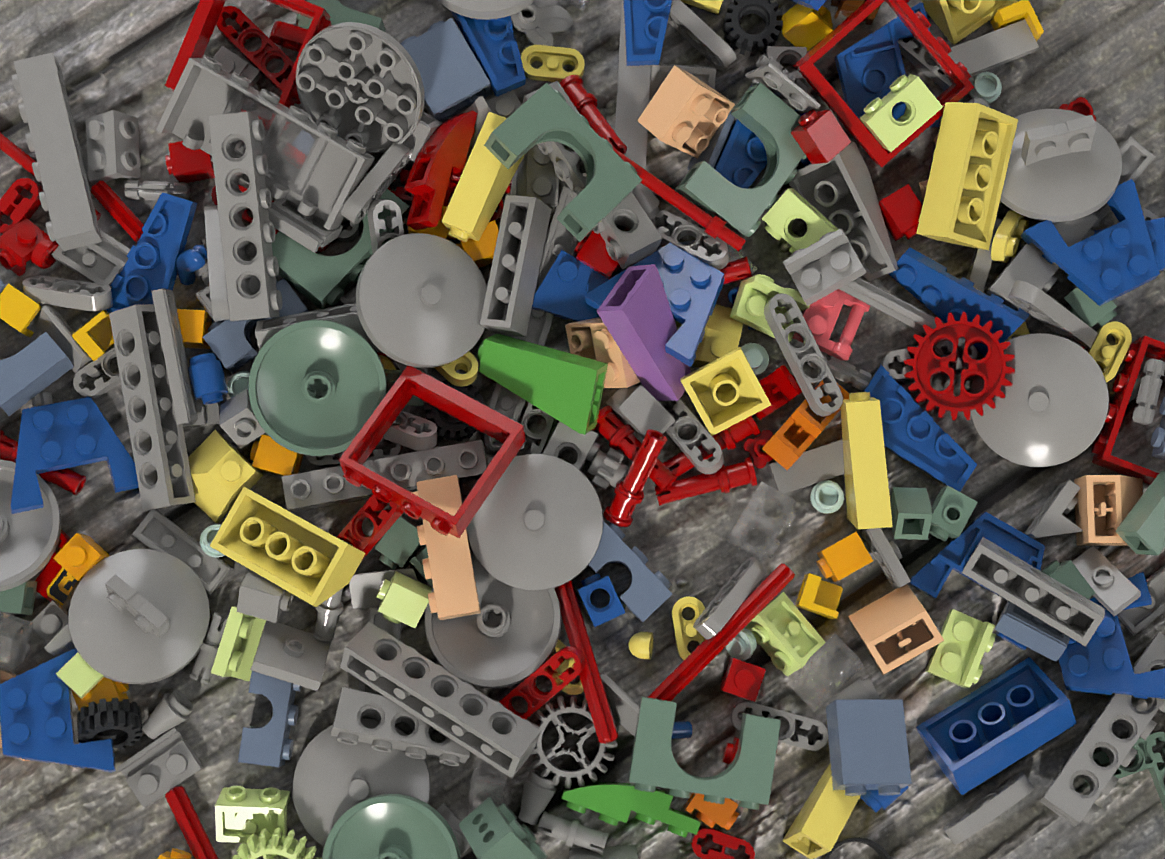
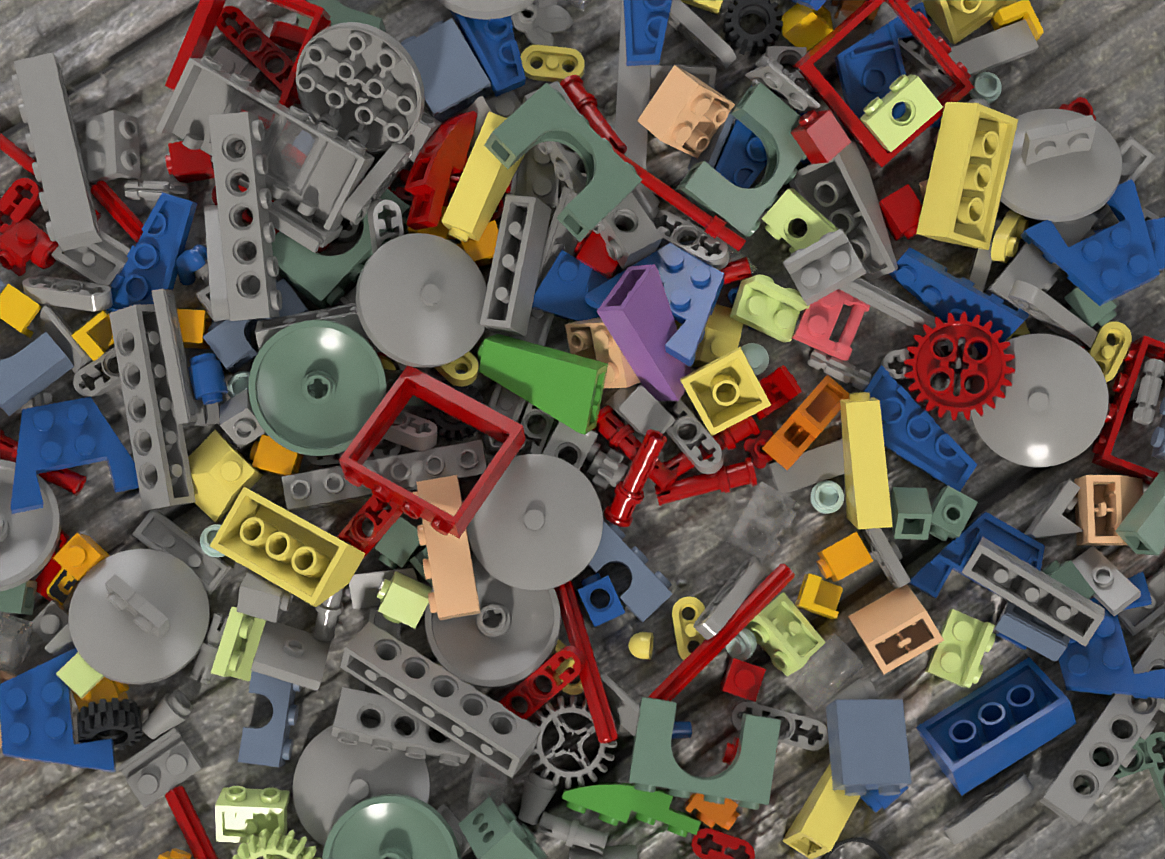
(798, 356): light grey beam -> none

